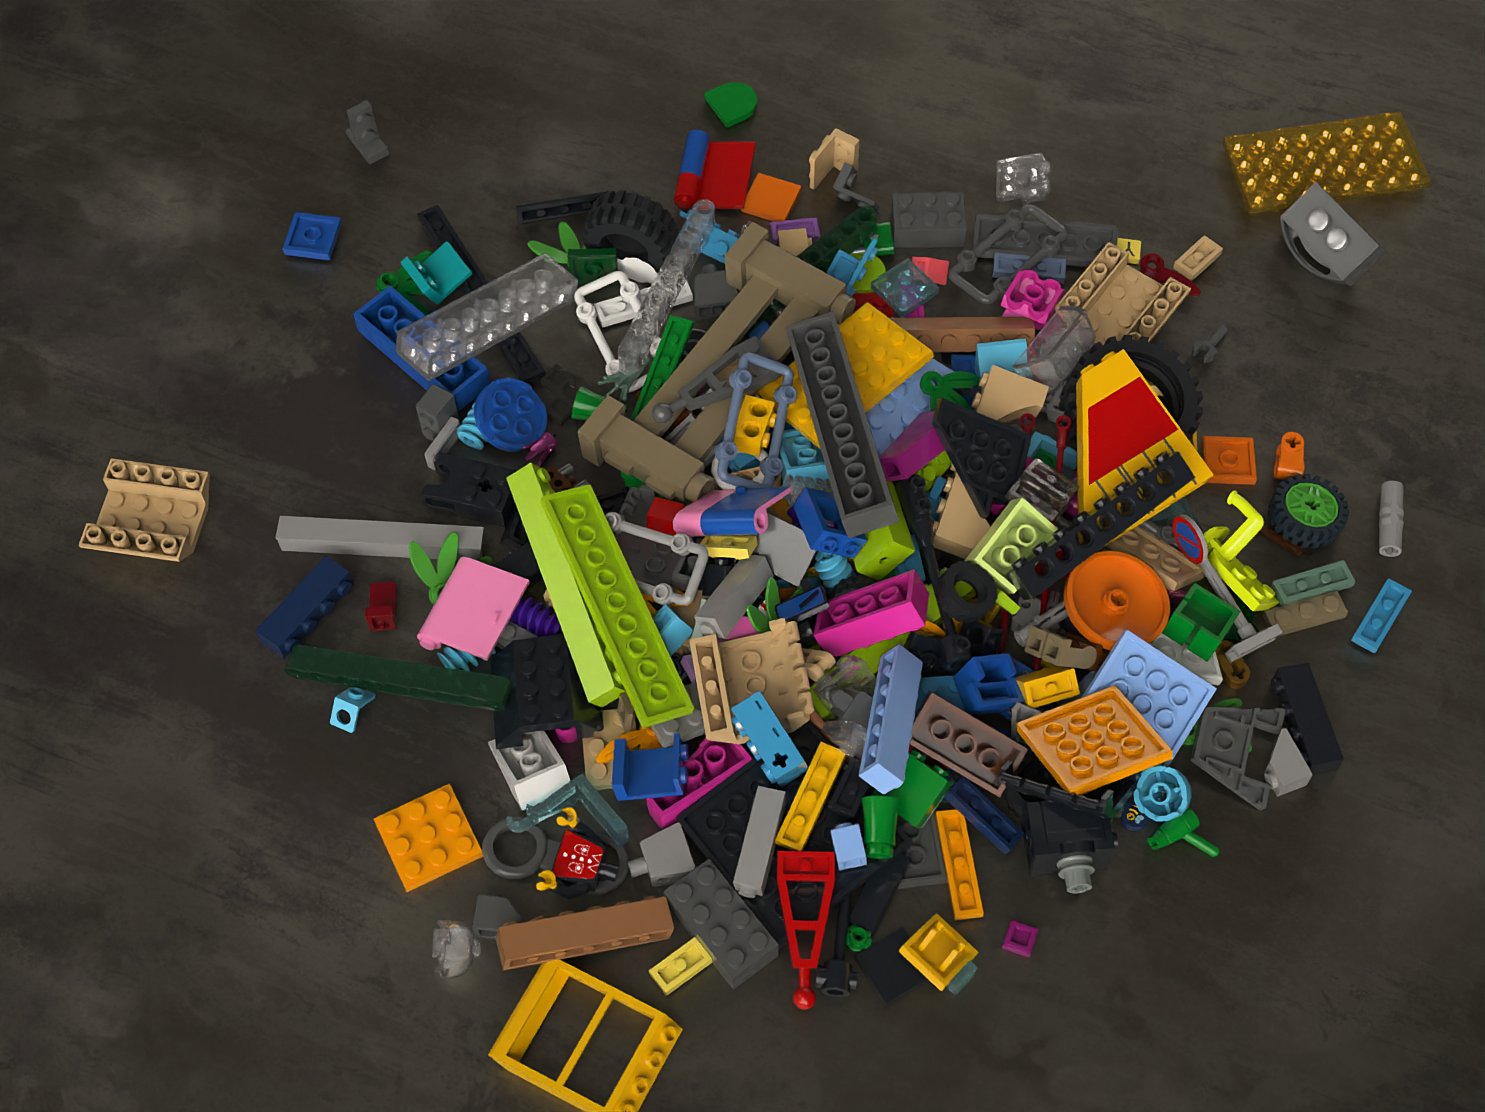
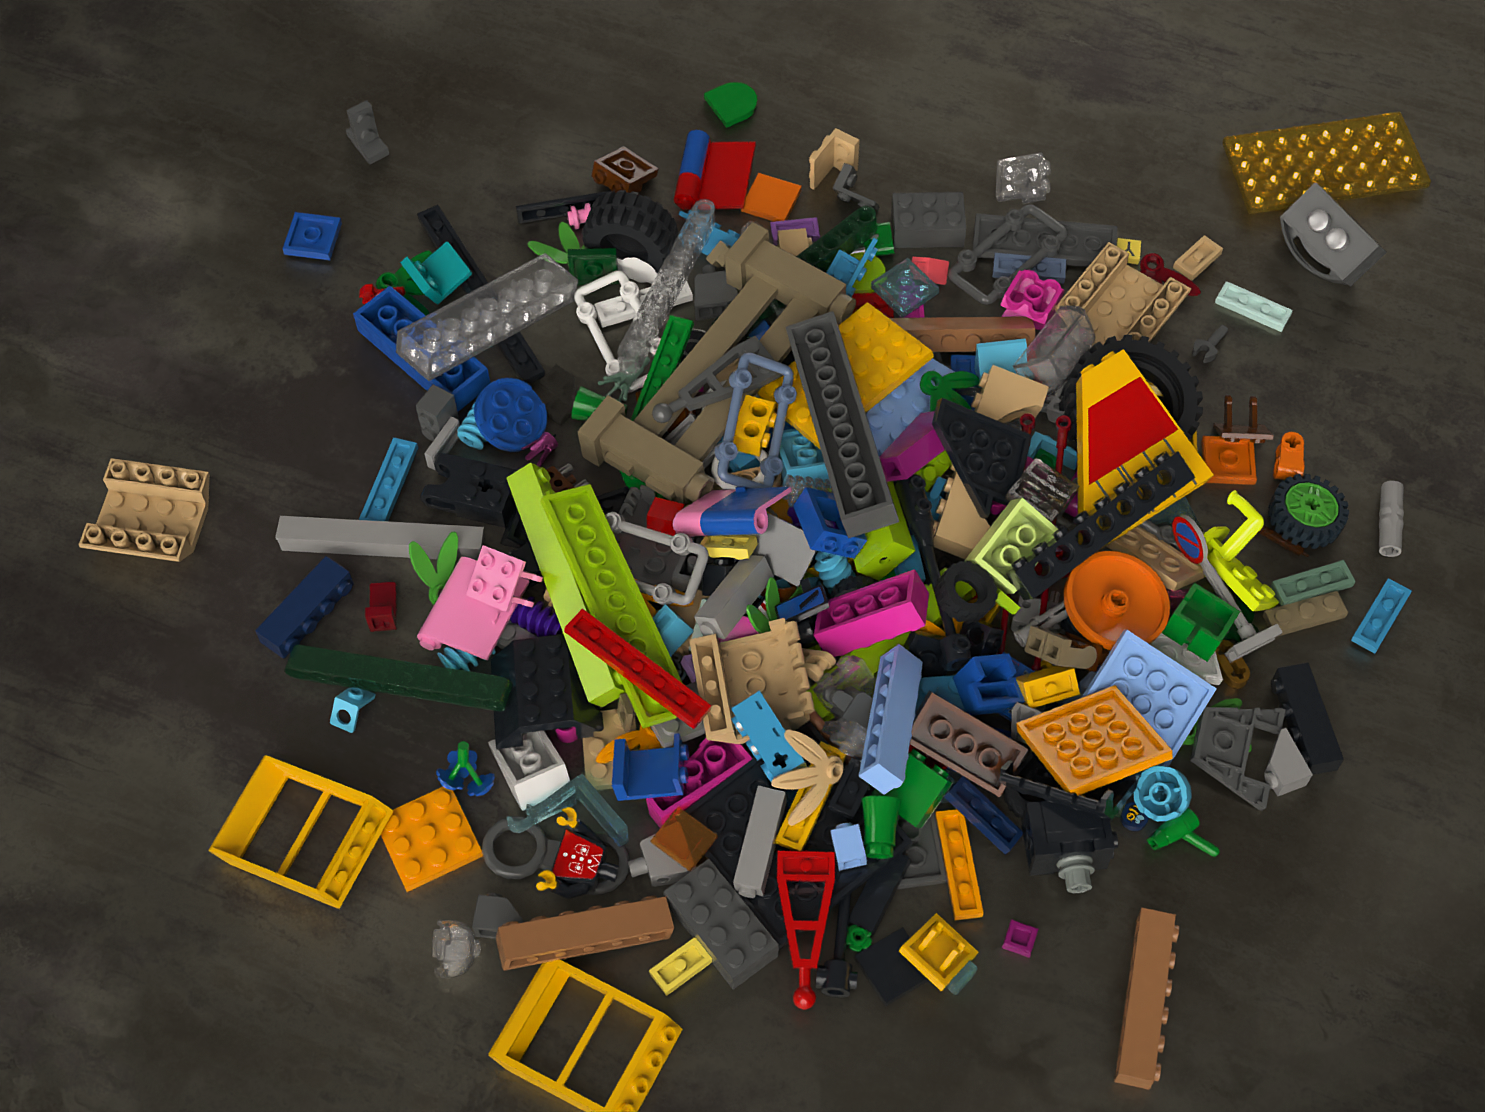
(256, 803): none -> yellow window
(368, 292): none -> red bar
(389, 480): none -> dark azure plate
(461, 764): none -> blue plant
(497, 578): none -> bright pink plate
(579, 216): none -> bright pink wheel
(623, 171): none -> reddish brown plate
(638, 668): none -> red plate
(683, 839): none -> clear orange piece
(717, 255): none -> dark tan piece
(825, 772): none -> tan plant
(1145, 999): none -> medium nougat brick
(1233, 433): none -> reddish brown plate
(1253, 306): none -> light aqua tile

